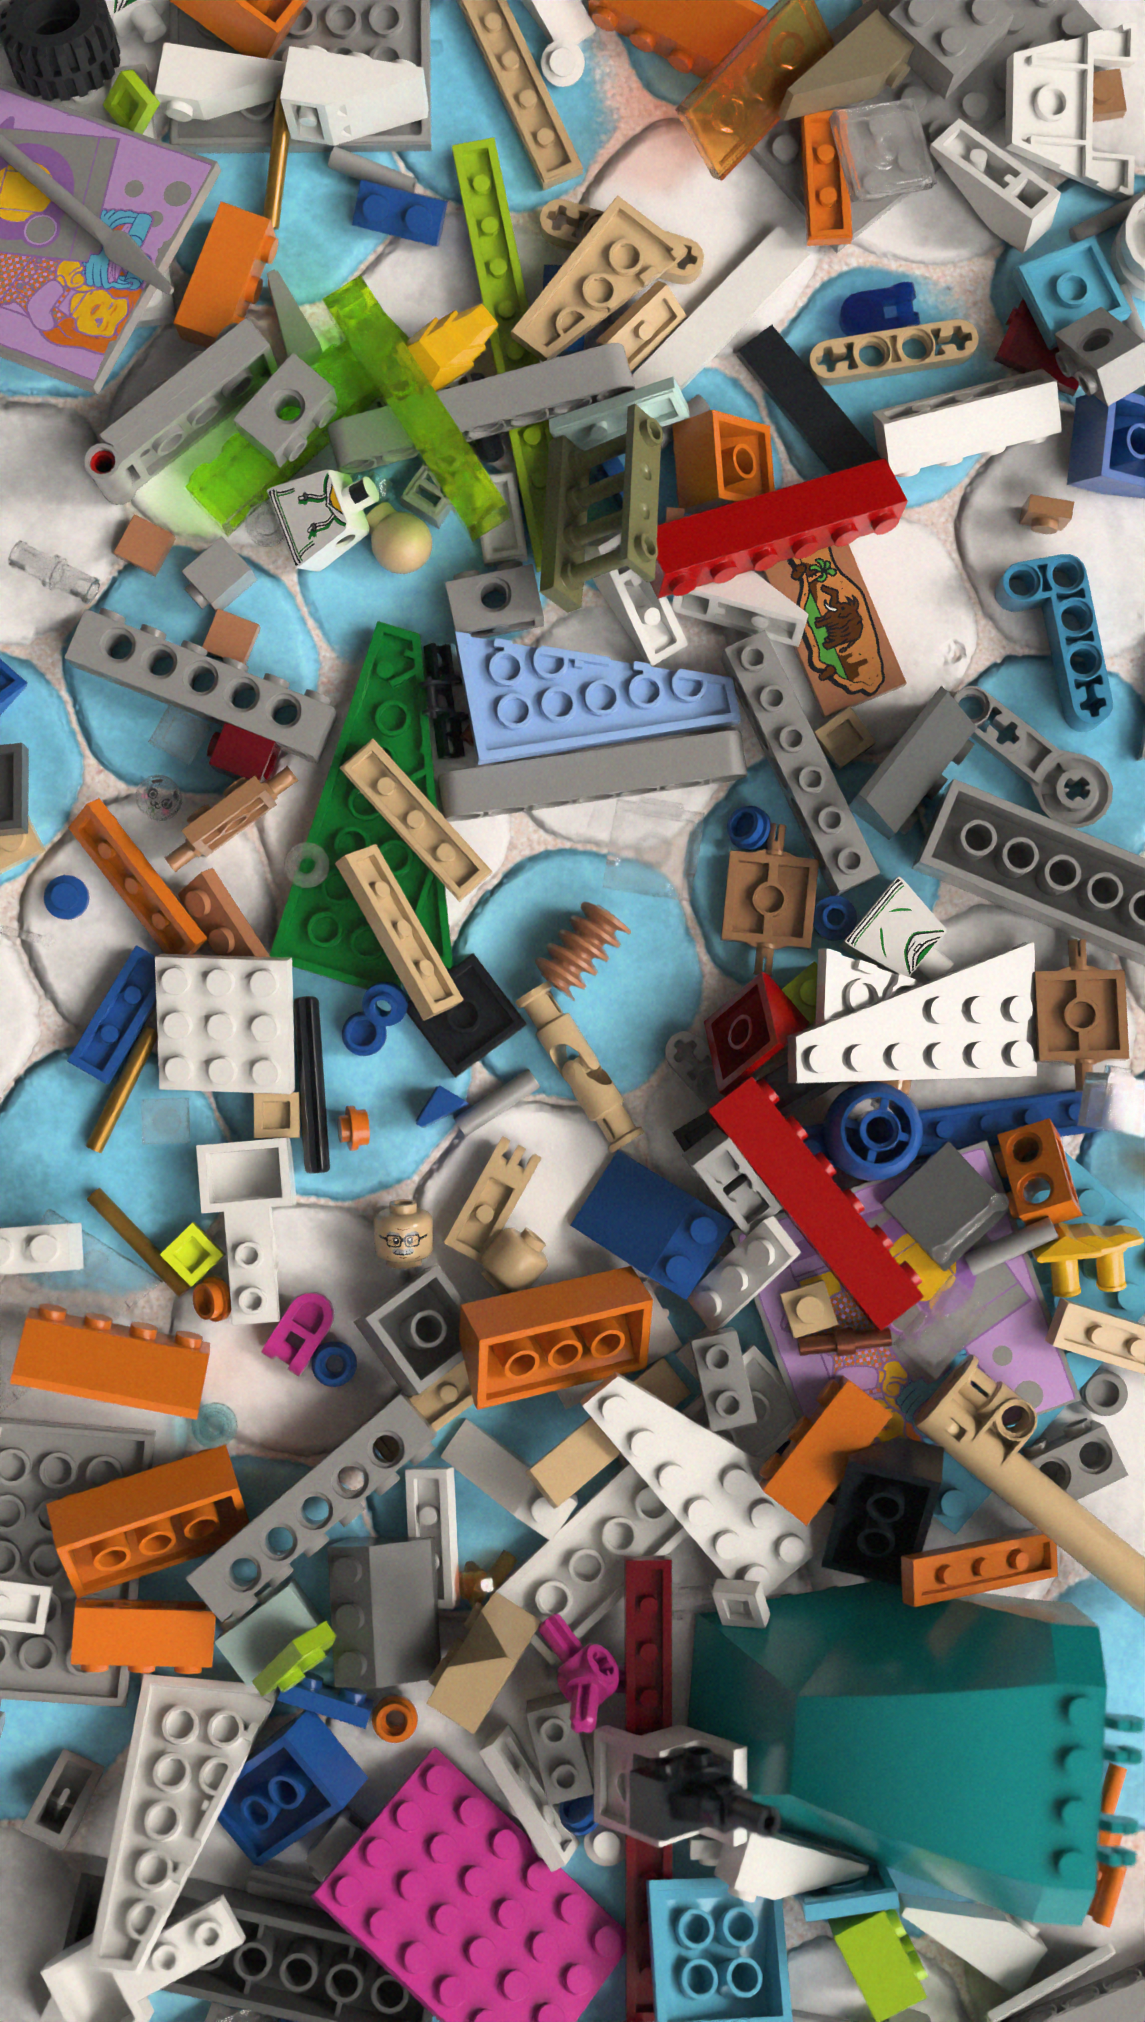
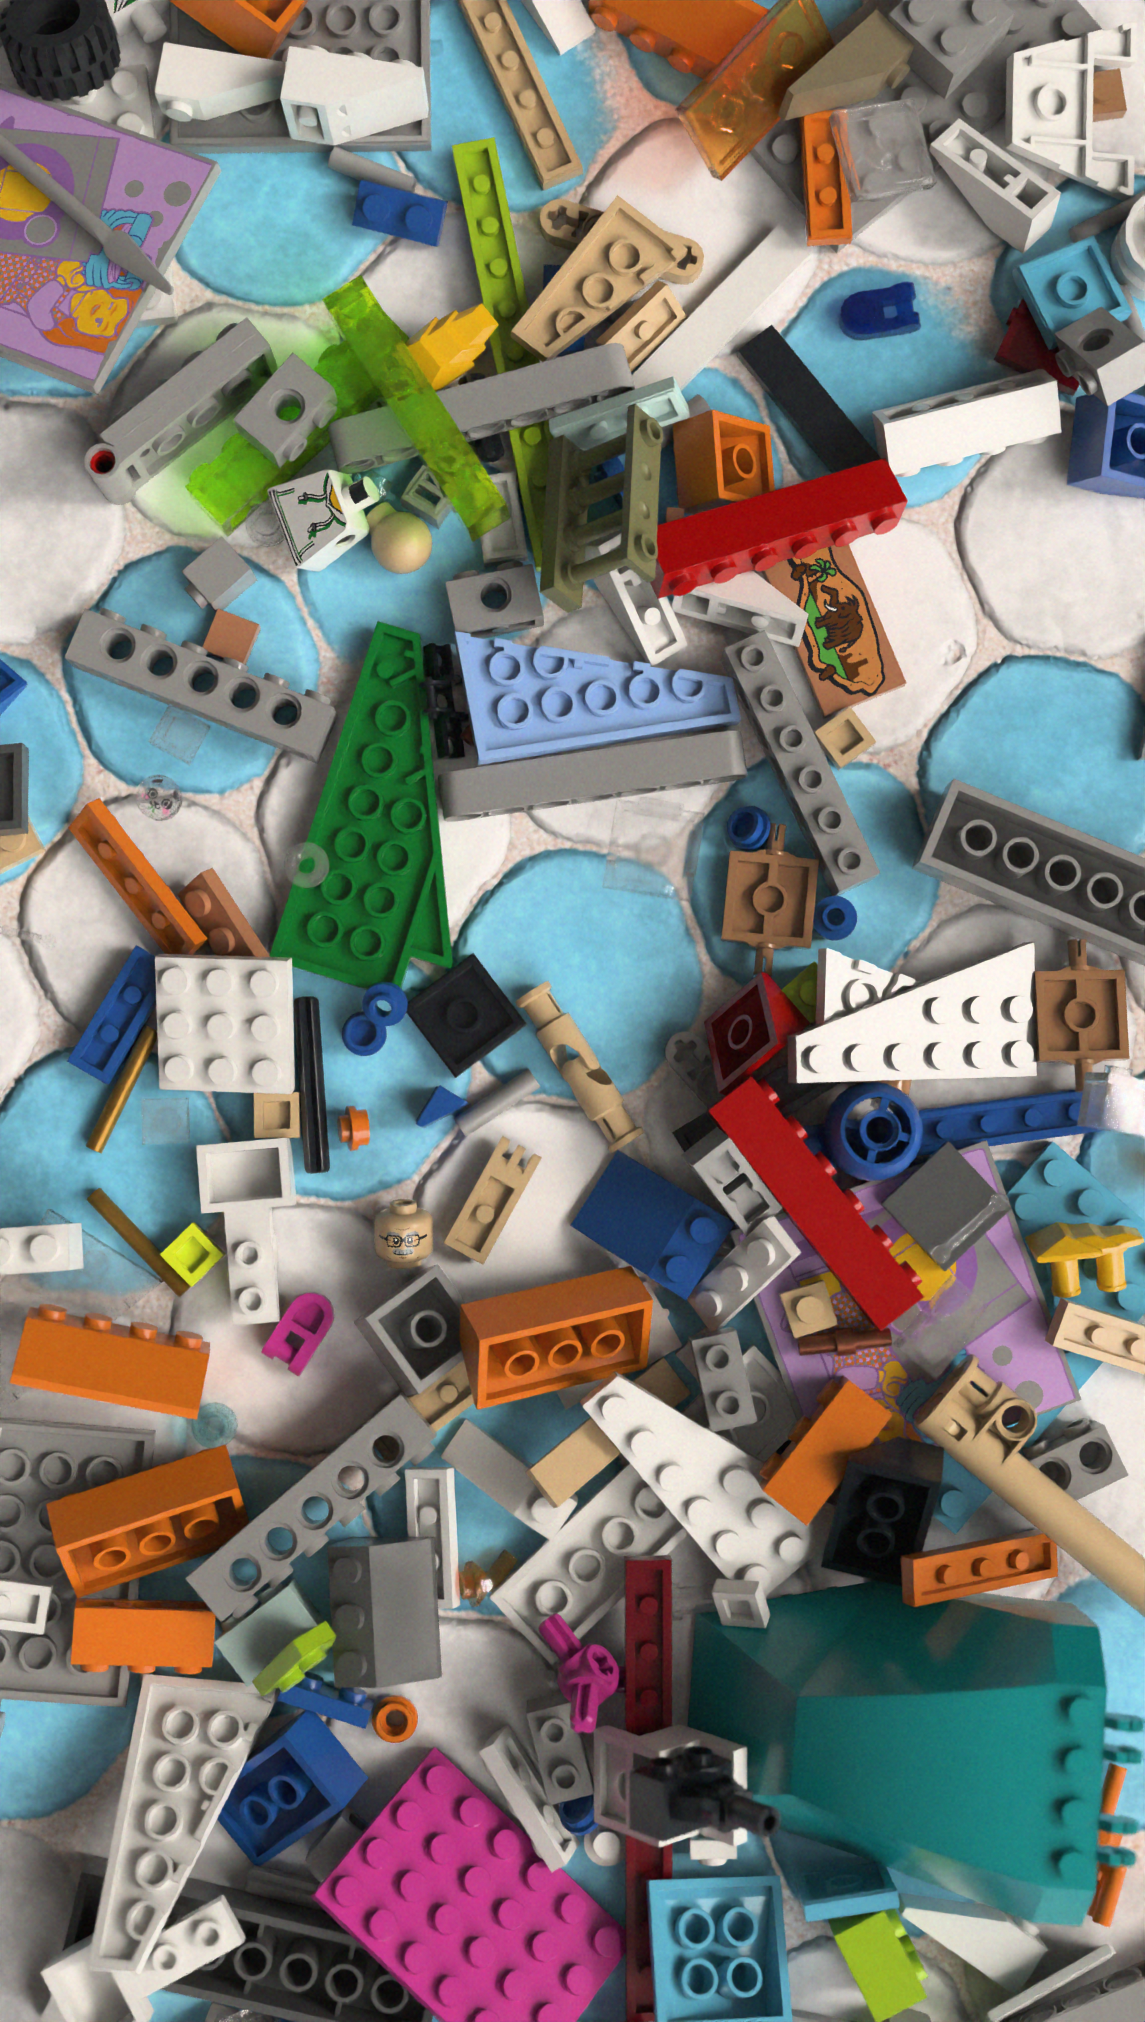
(54, 572): clear pin -> none
(63, 1800): light grey slope -> none
(66, 897): blue plate -> none
(131, 102): lime plate -> none
(144, 545): nougat tile -> none
(212, 1299): orange plate -> none
(226, 274): orange brick -> none
(242, 753): dark red brick -> none
(242, 806): medium nougat plate -> none
(277, 166): pearl gold bar -> none
(293, 326): slope -> none
(324, 1374): blue plate -> none
(399, 931): tan plate -> none
(416, 820): tan tile -> none
(481, 1664): tan slope -> none
(514, 1260): tan head -> none
(562, 63): white plate -> none
(580, 948): nougat piece -> none
(783, 1867): white slope -> none
(890, 345): tan beam -> none
(899, 934): white torso -> none
(915, 766): dark grey slope -> none
(1011, 1245): light grey piece -> none
(1043, 765): light grey beam -> none
(1045, 1172): orange brick -> none
(1046, 514): medium nougat plate -> none
(1063, 642): dark azure beam -> none
(1104, 1393): light grey tile -> none

